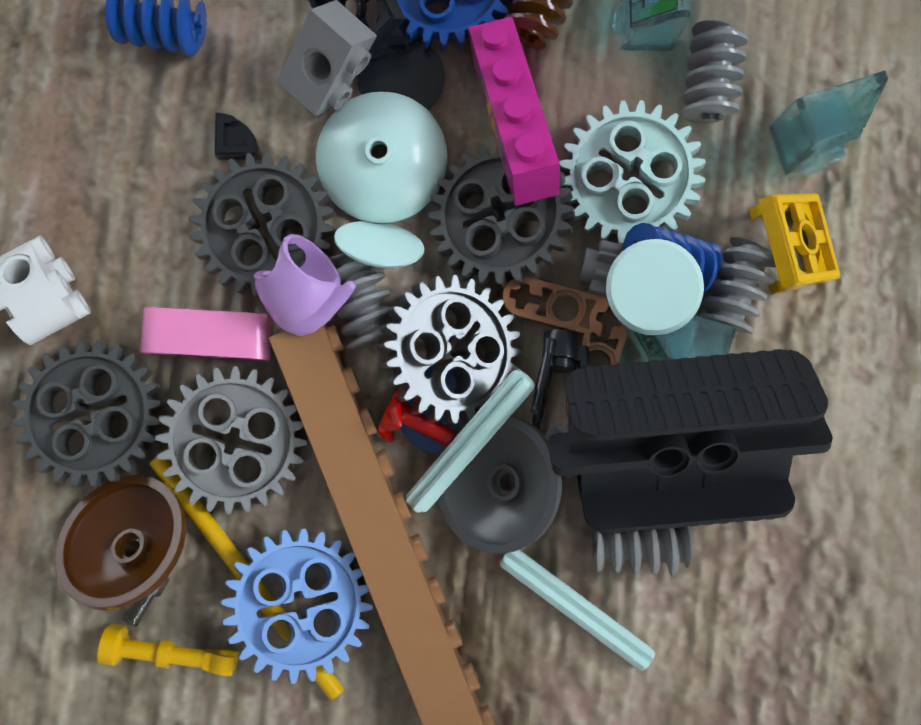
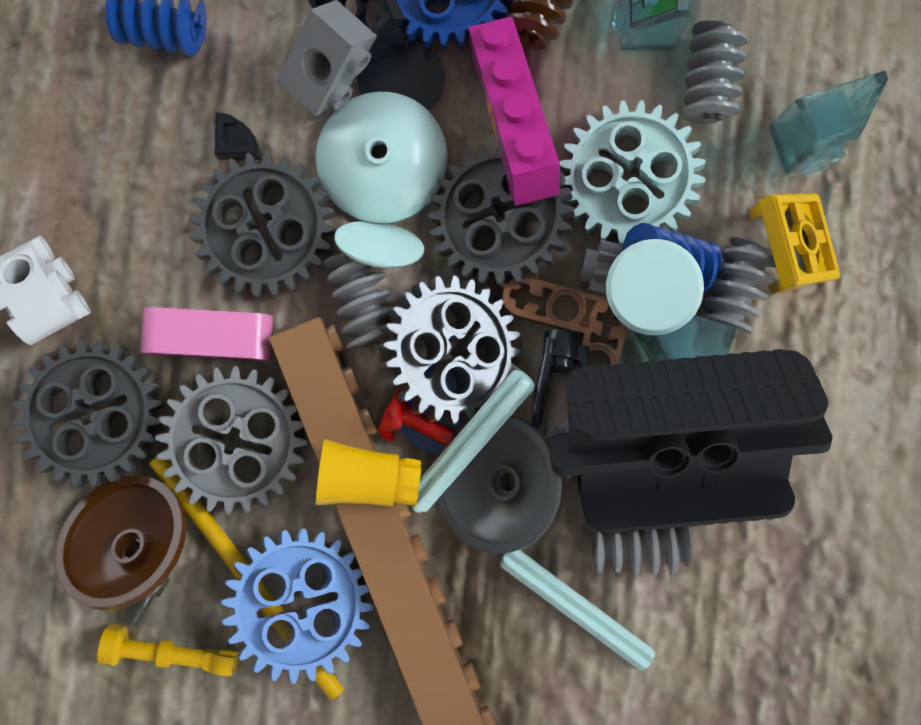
(305, 295): lavender piece -> none
(365, 477): none -> yellow plant

